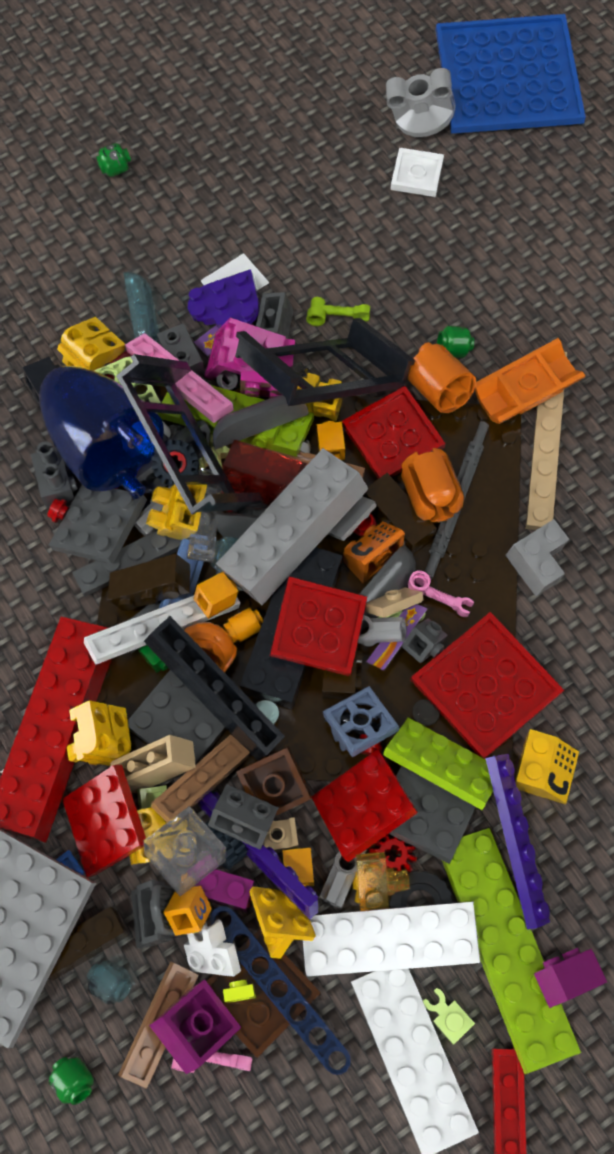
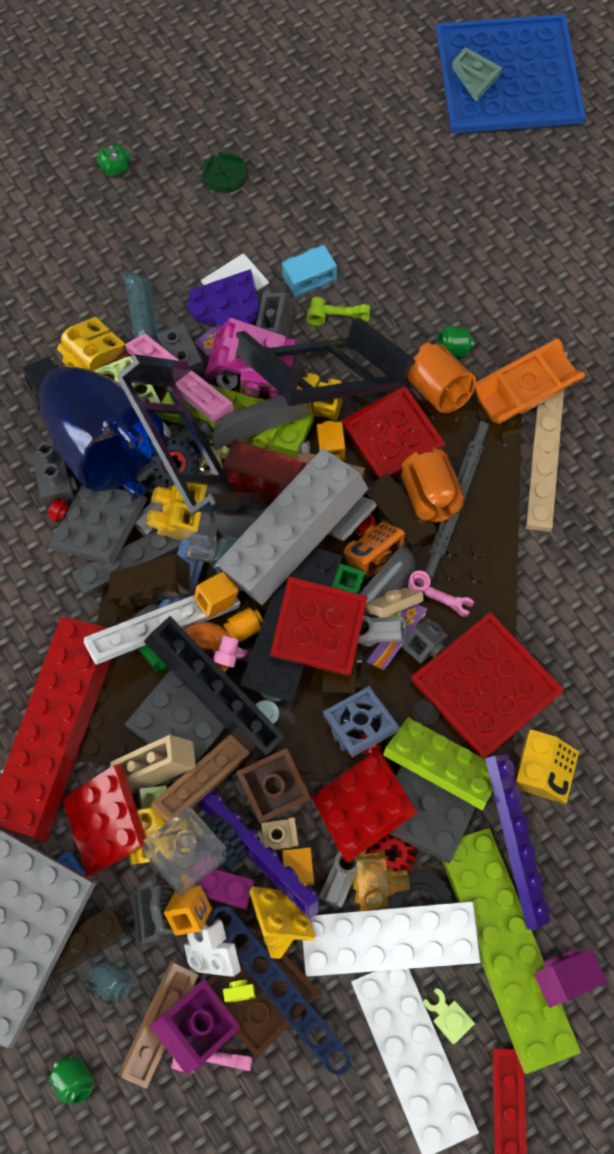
(101, 733): yellow hips -> none
(224, 172): none -> dark green tile
(229, 652): none -> bright pink brick
(243, 816): dark grey brick -> none
(309, 270): none -> medium azure brick
(349, 579): none -> green brick
(417, 172): white plate -> none
(422, 102): light grey piece -> none
(475, 72): none -> sand green wing
(534, 557): light grey brick -> none

